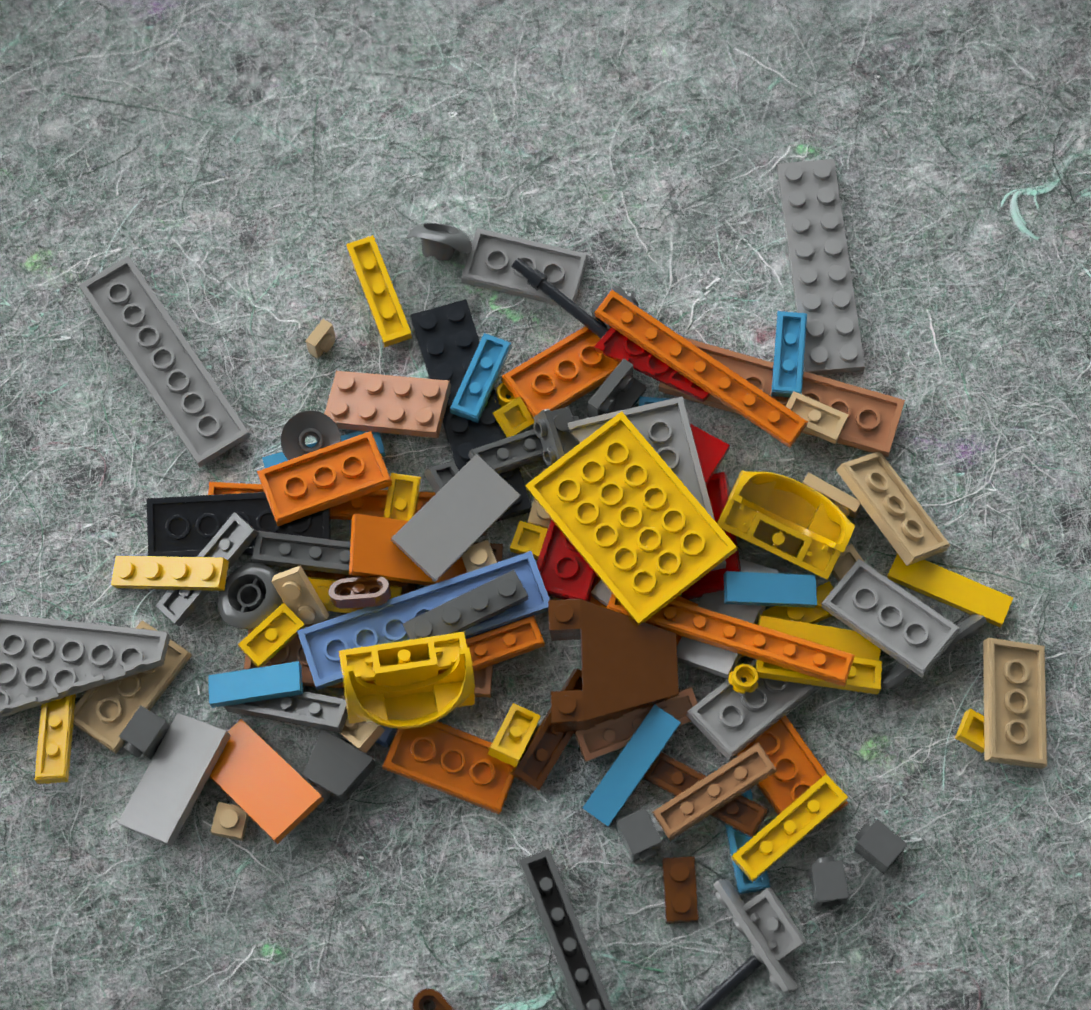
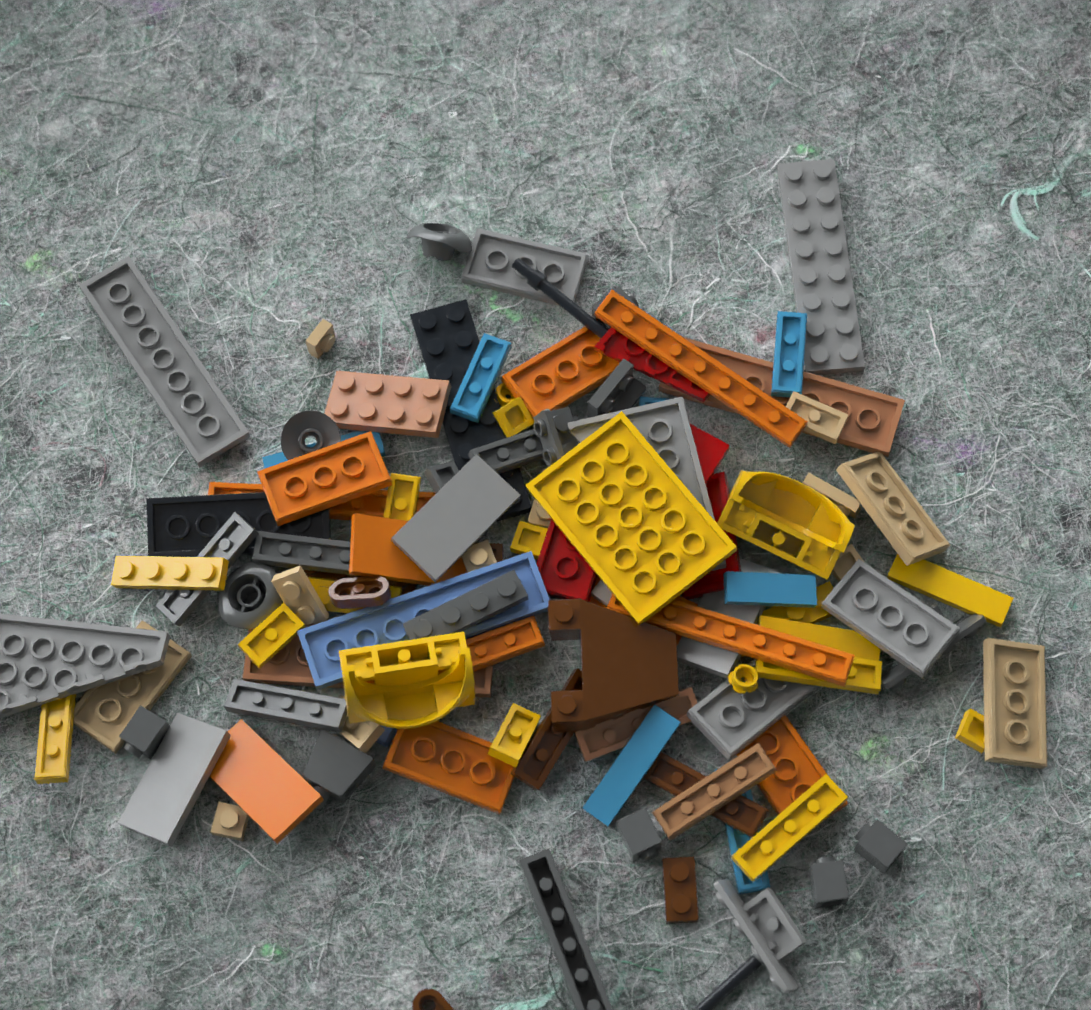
(255, 684): dark azure tile -> none
(379, 291): yellow plate -> none

